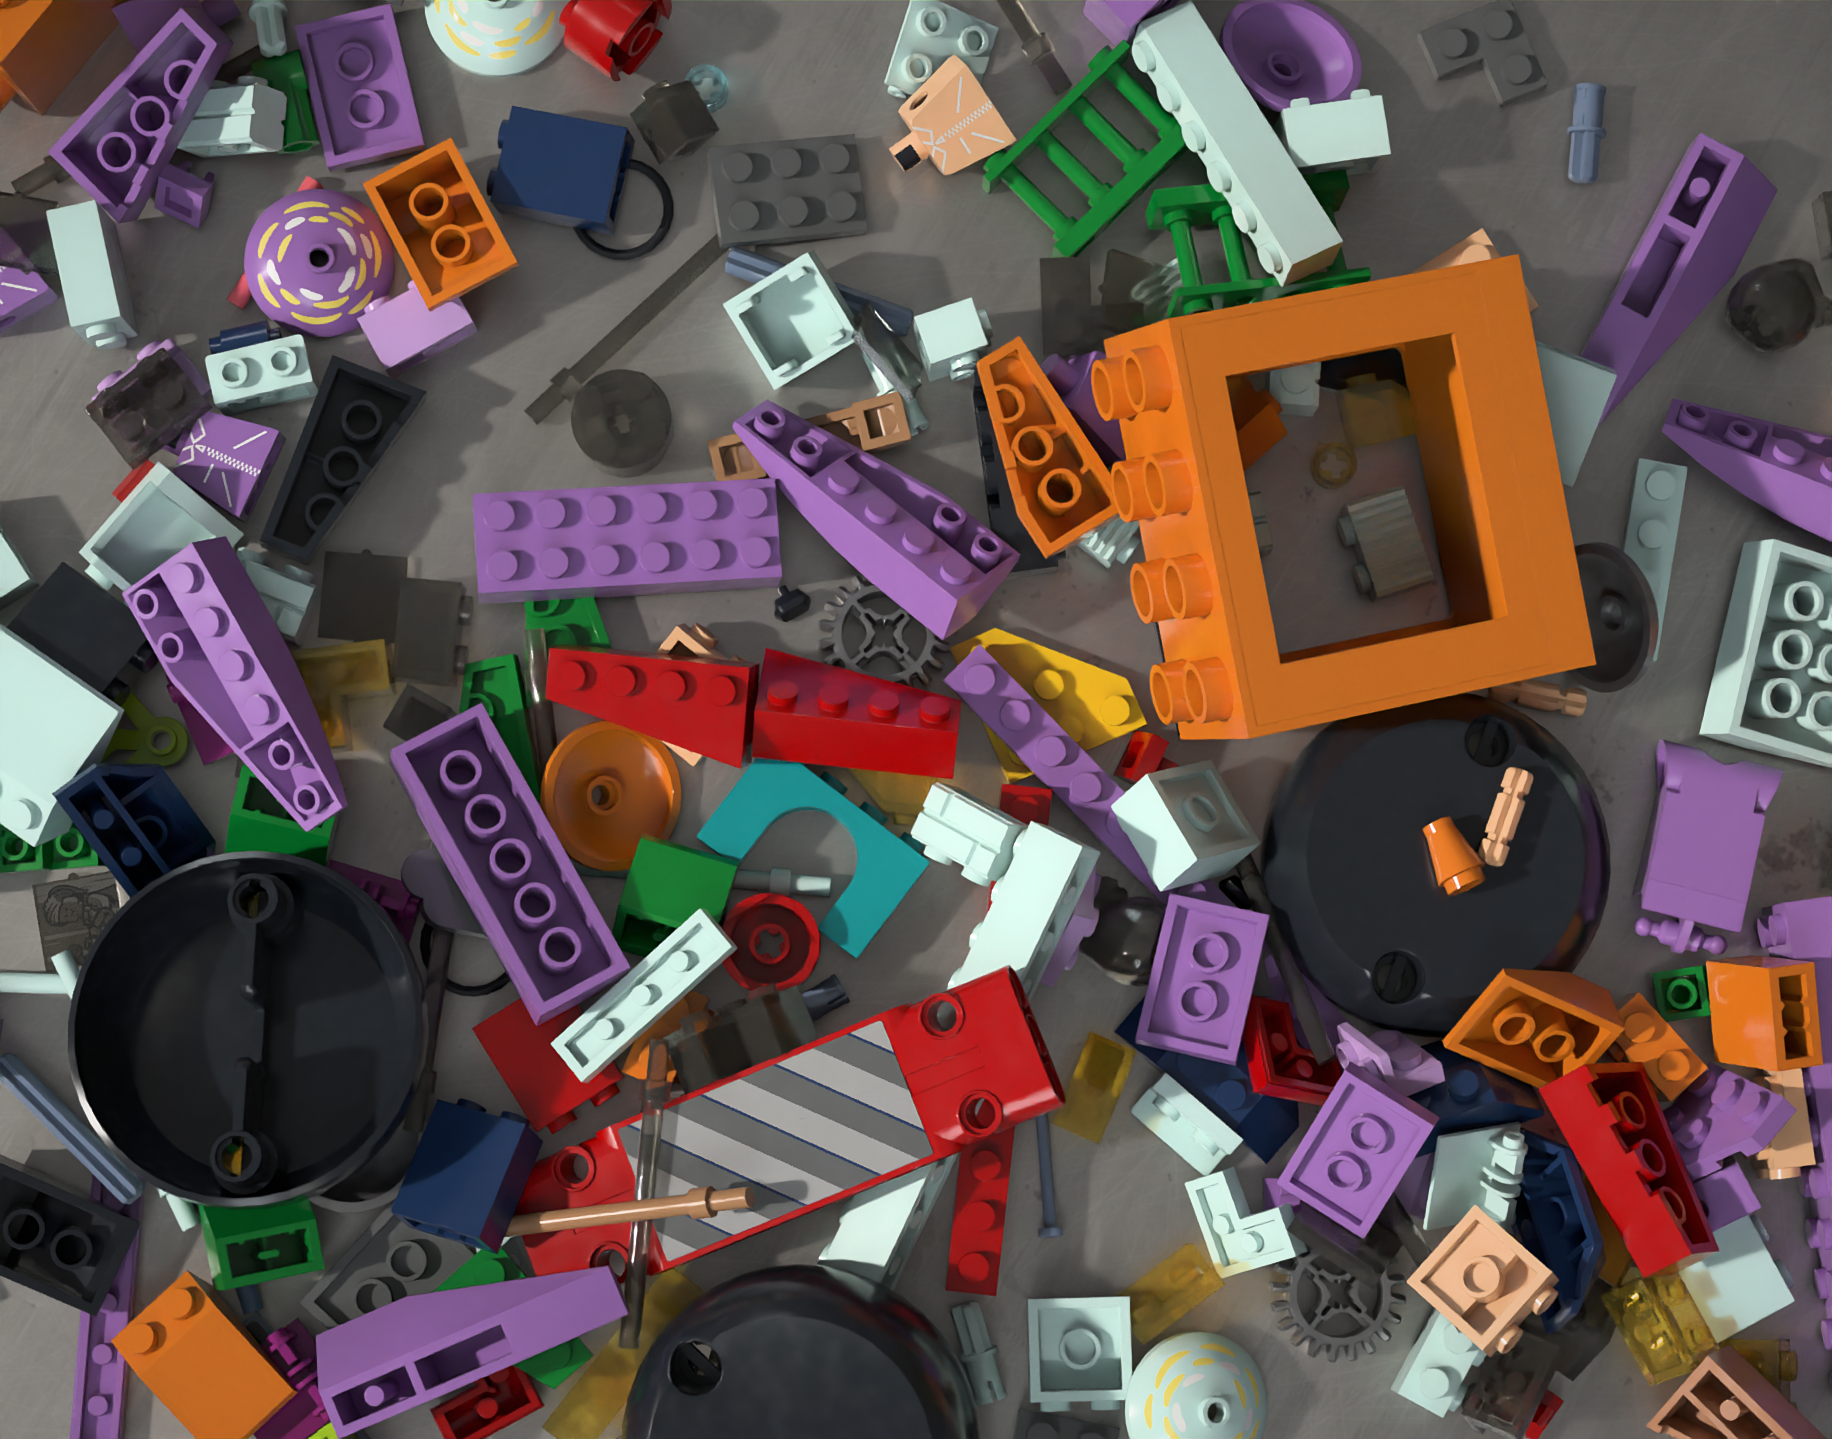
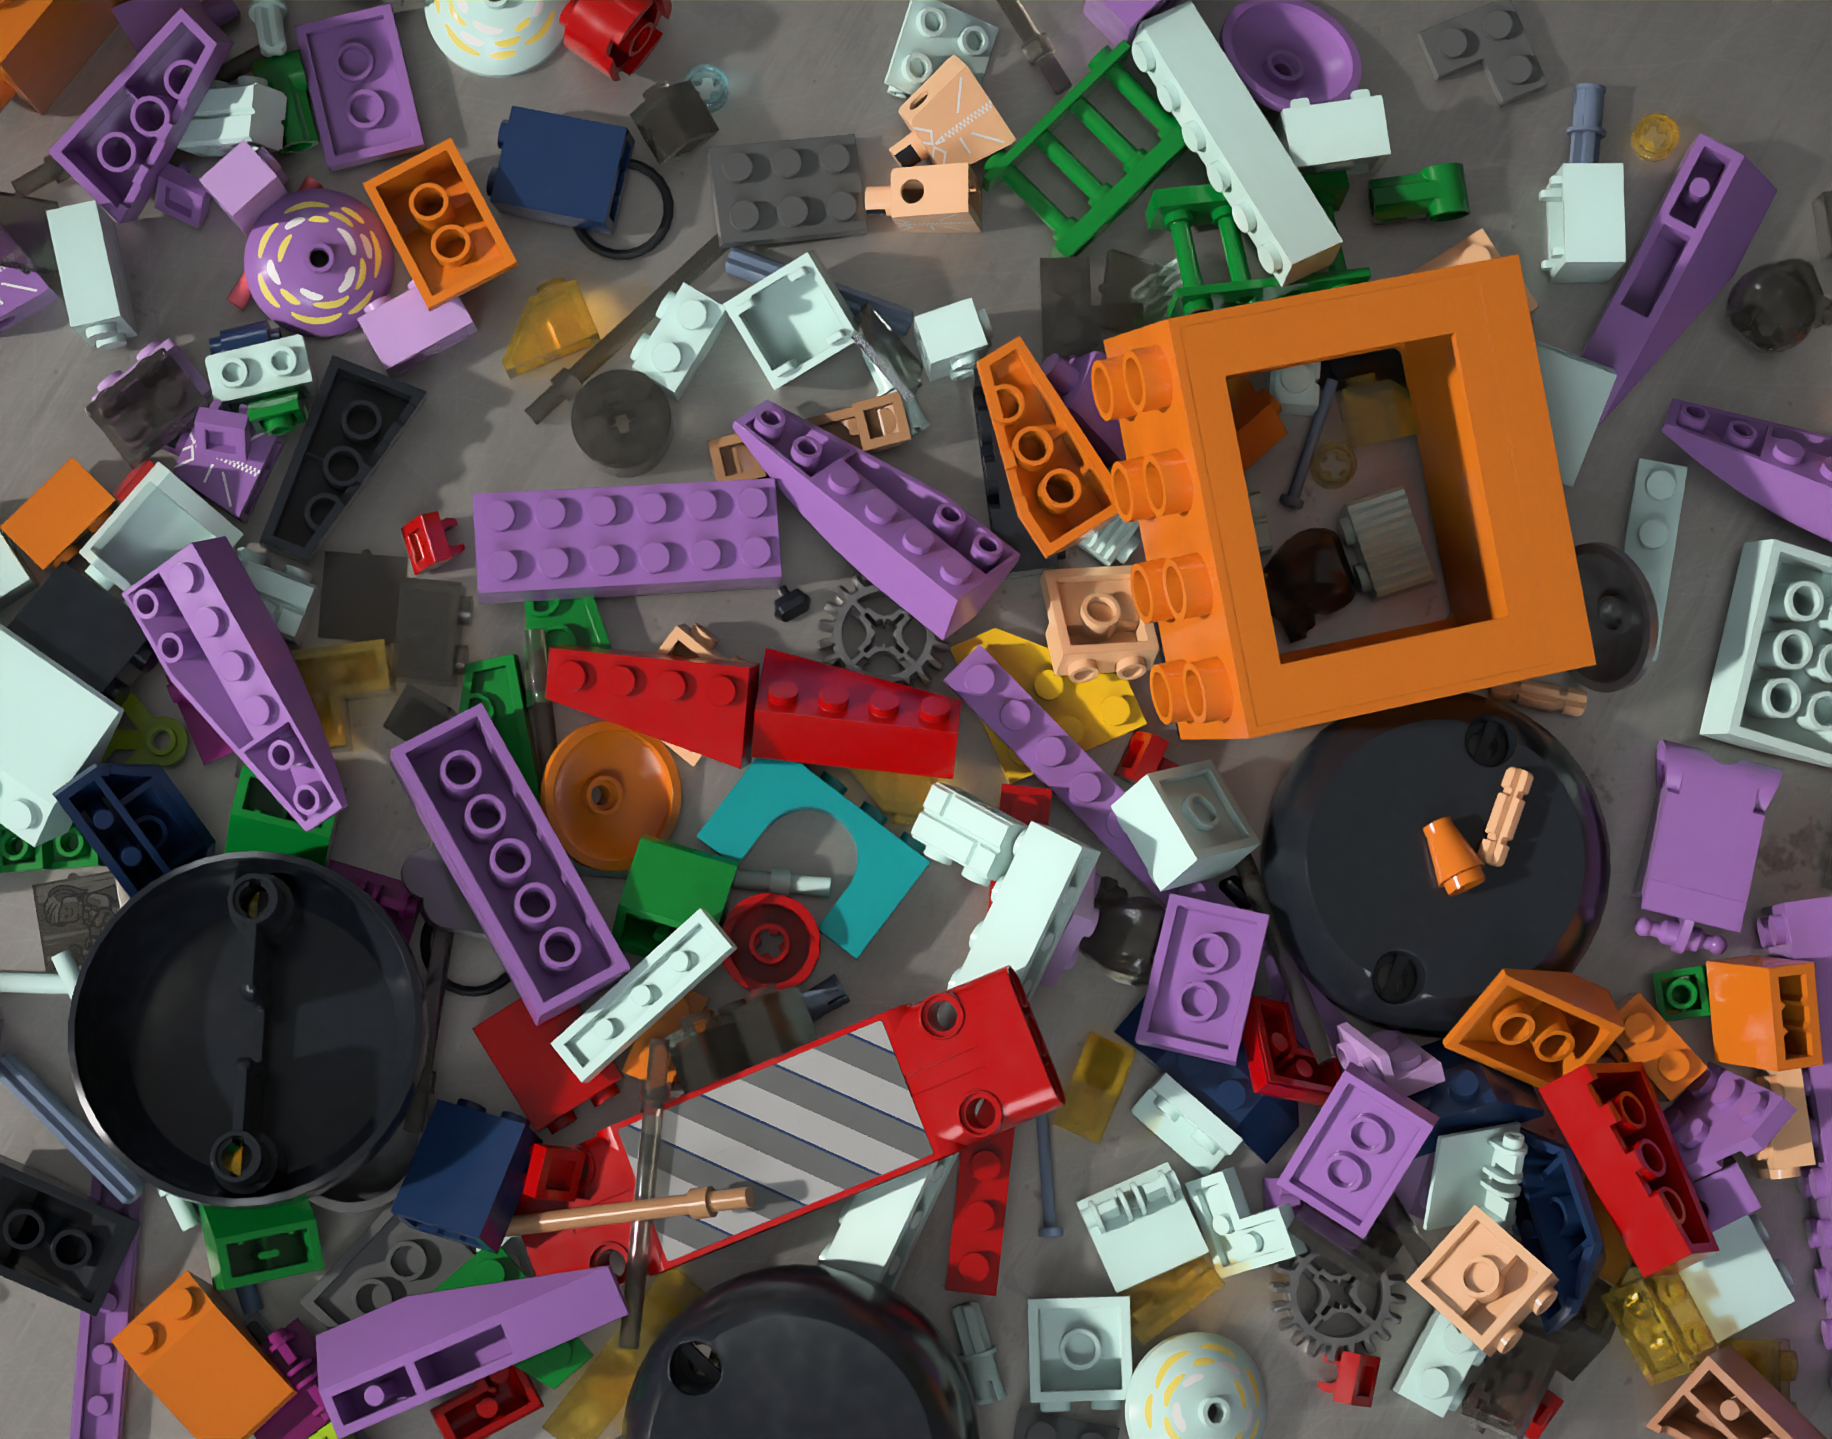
(60, 516): none -> orange brick
(223, 432): none -> medium lavender tile
(245, 184): none -> lavender brick
(279, 413): none -> green slope
(427, 542): none -> red tile
(550, 328): none -> clear yellow slope
(553, 1172): none -> red tile
(680, 340): none -> light aqua brick
(948, 202): none -> light nougat torso
(1096, 624): none -> light nougat plate
(1142, 1227): none -> light aqua hinge
(1292, 499): none -> sand blue piece
(1308, 579): none -> clear smoke piece
(1354, 1380): none -> red tile
(1434, 193): none -> green piece
(1585, 223): none -> light aqua container
(1646, 149): none -> clear yellow bush

